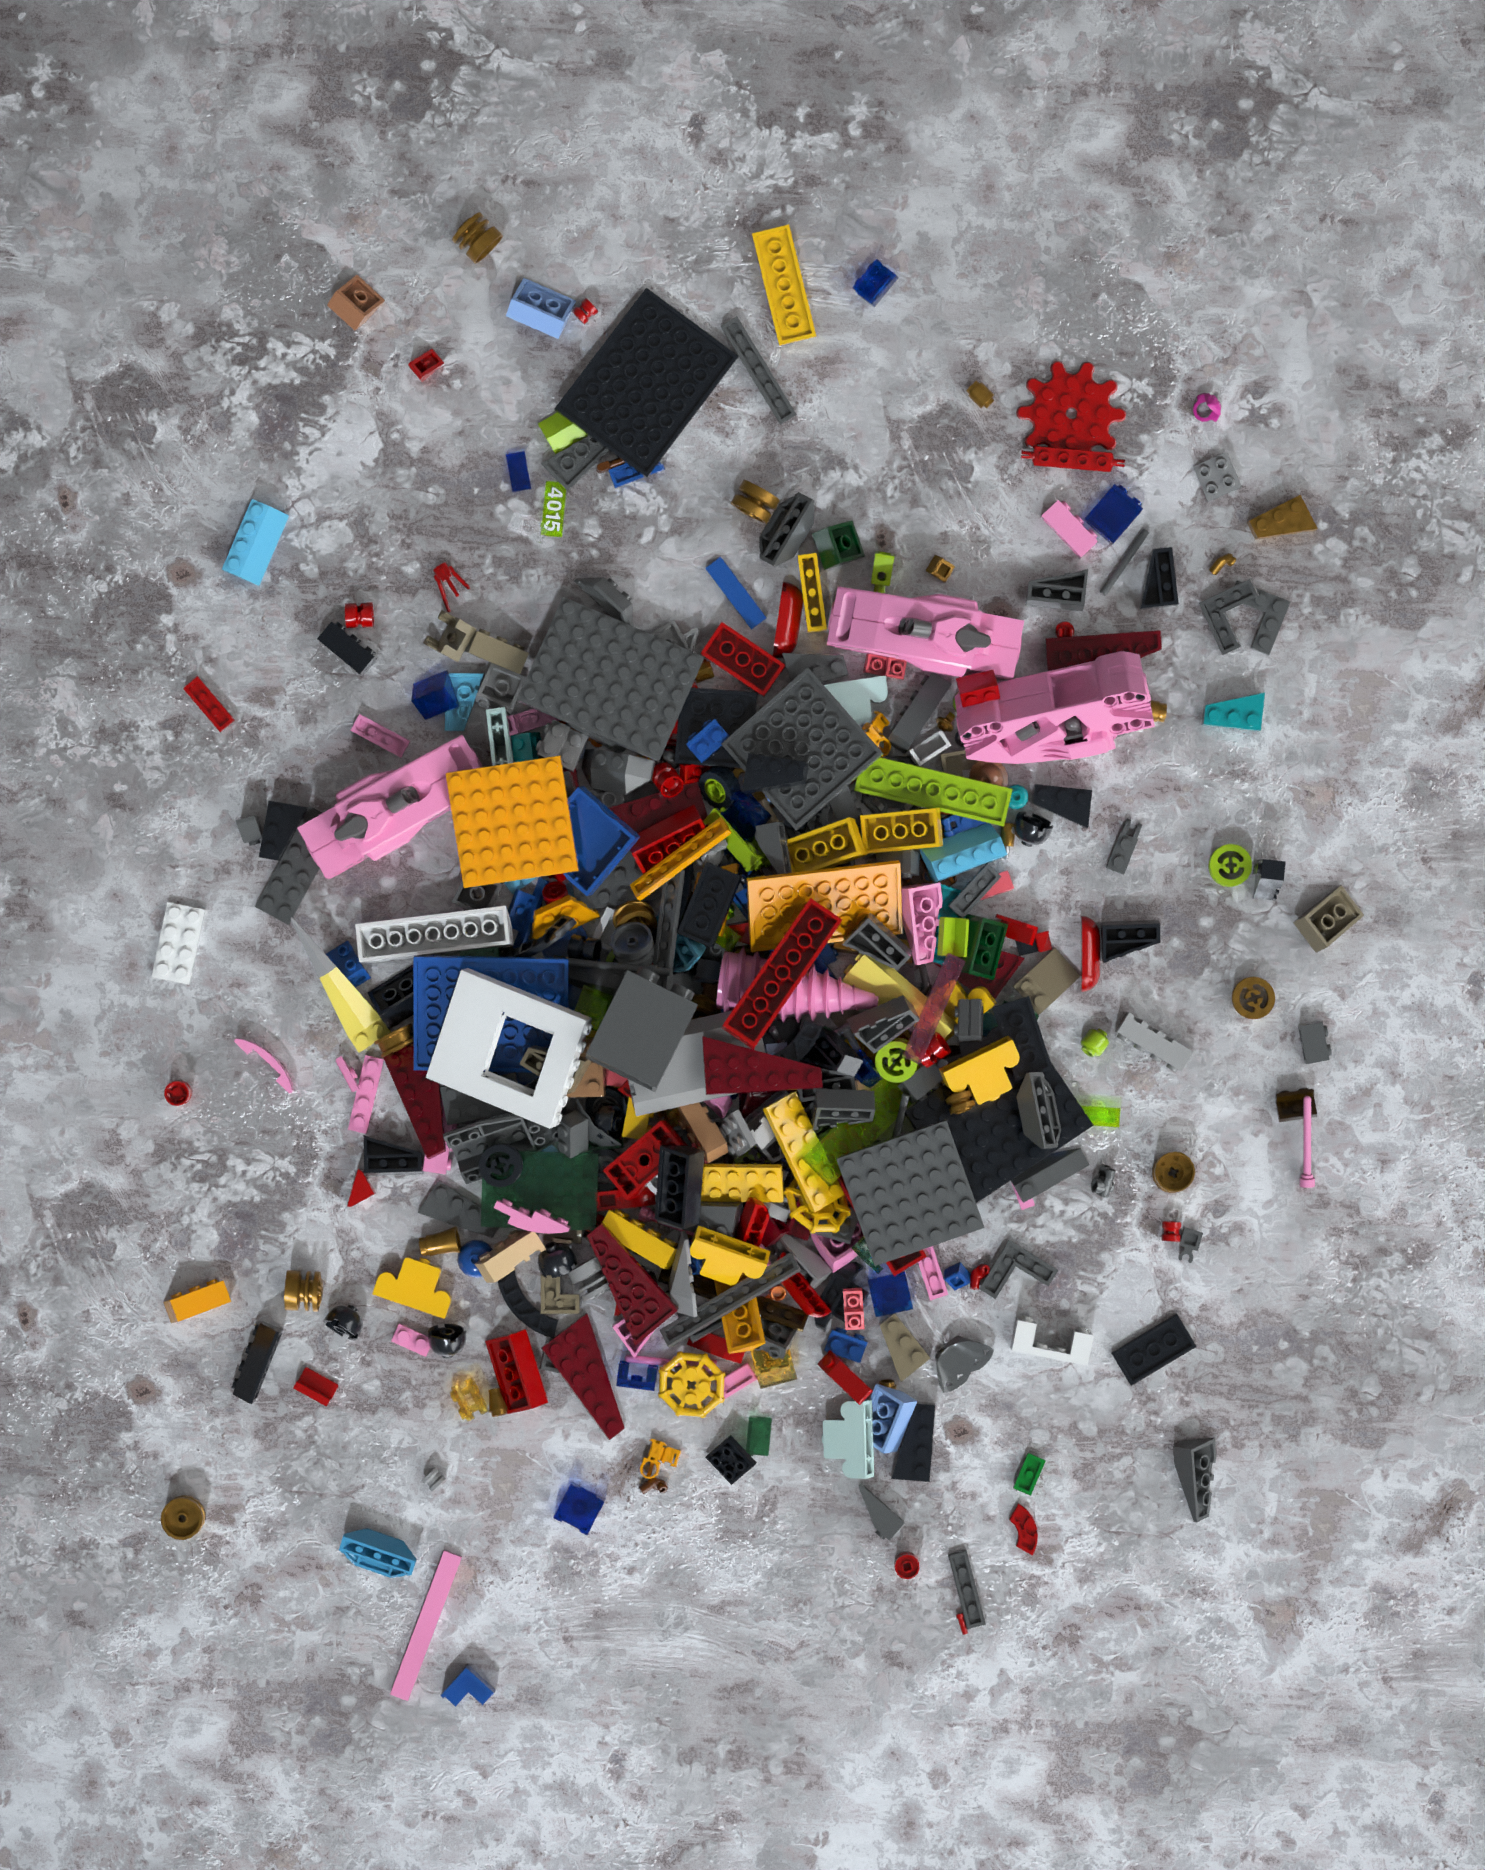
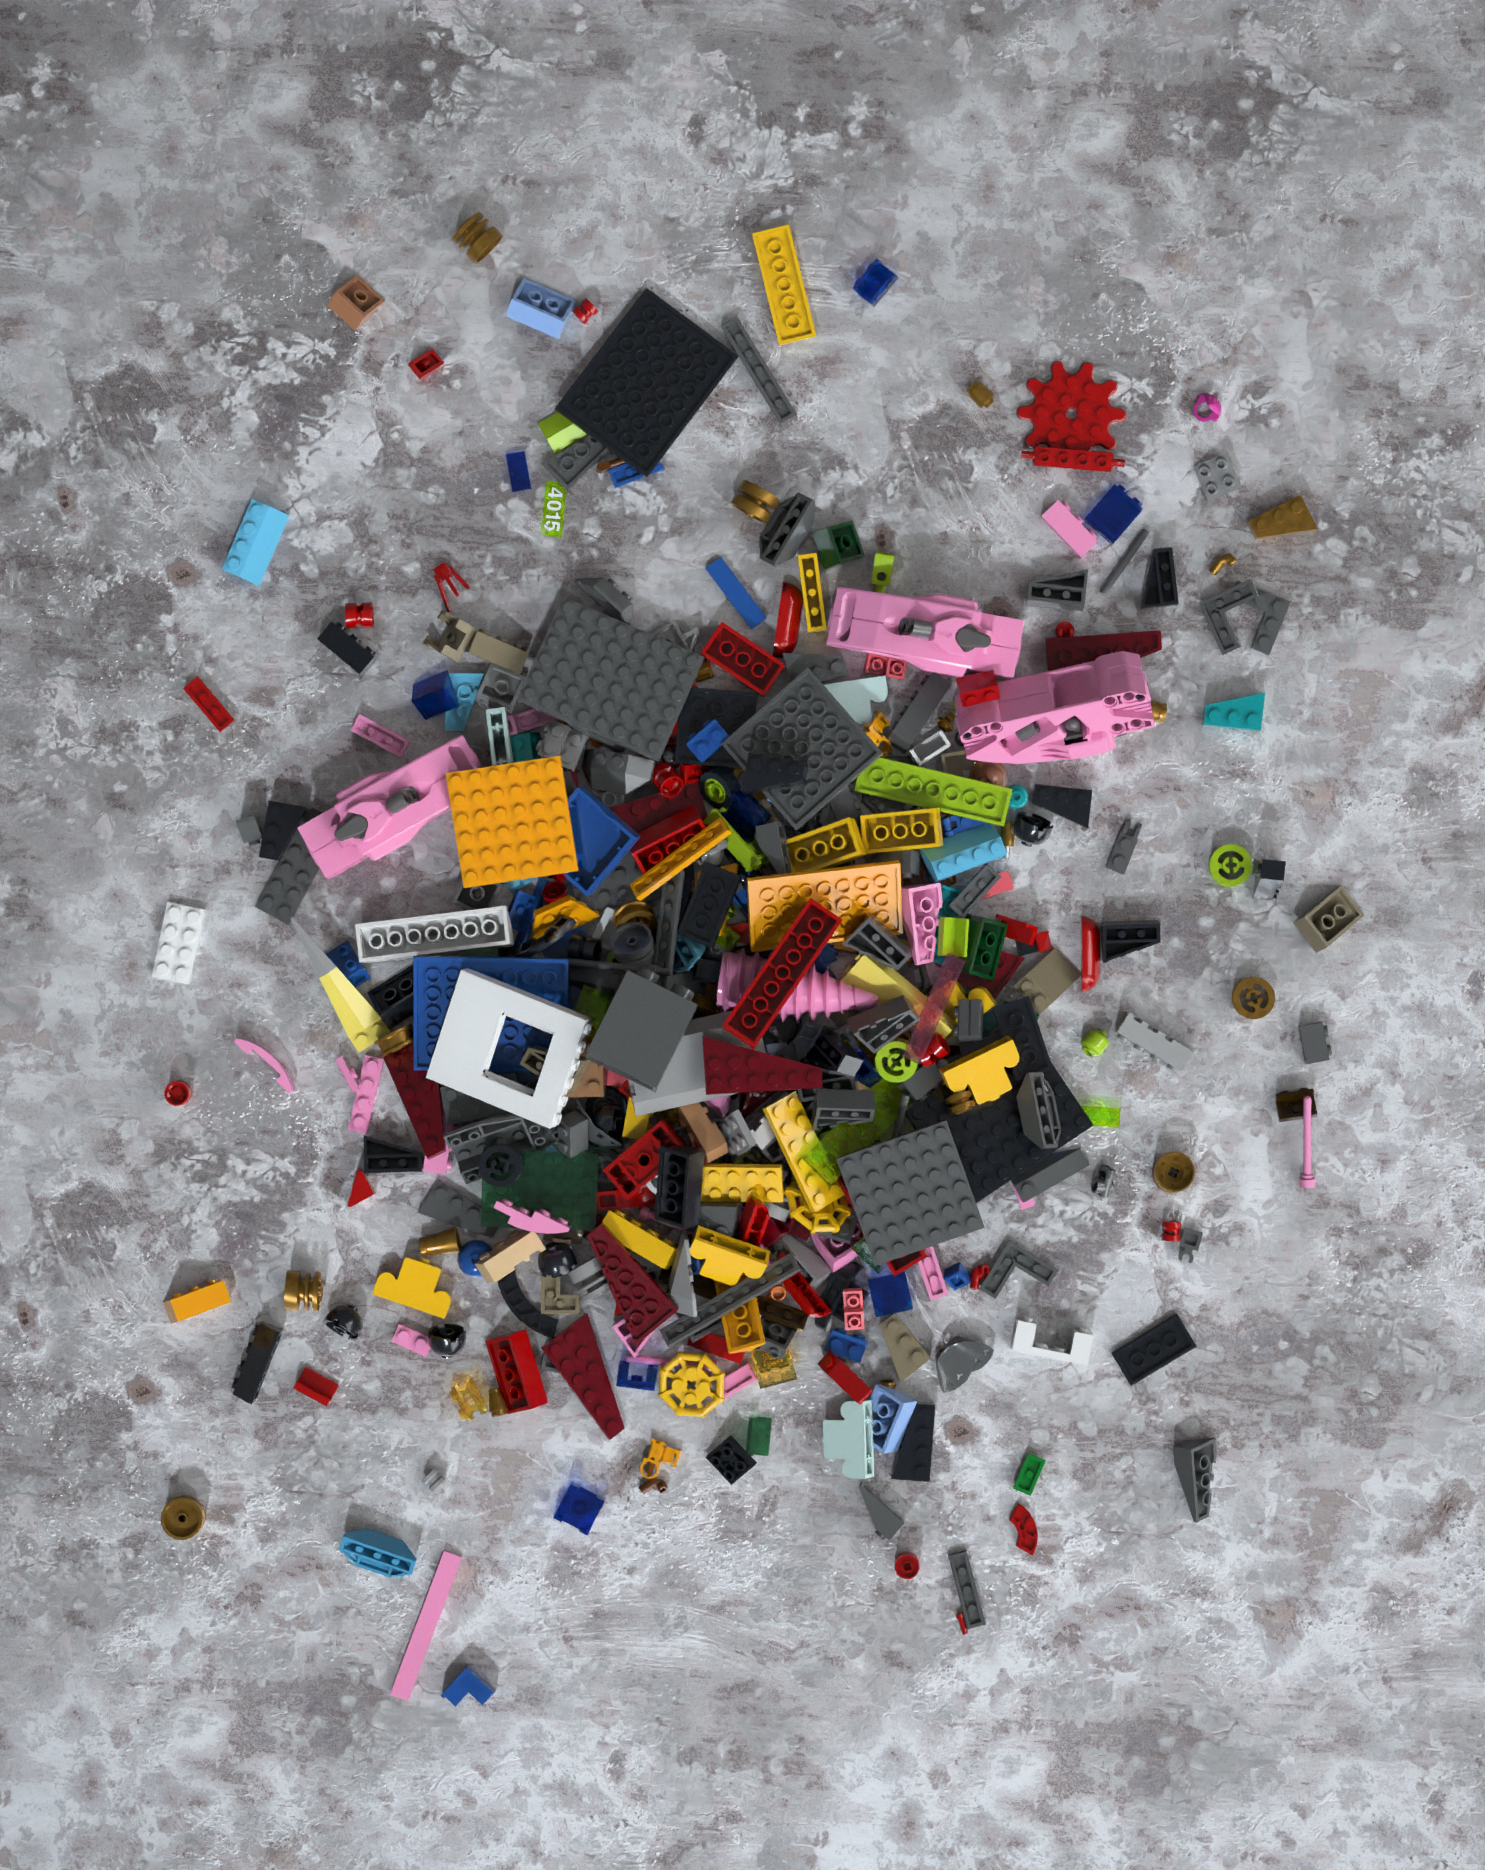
(940, 568): pearl gold slope -> none

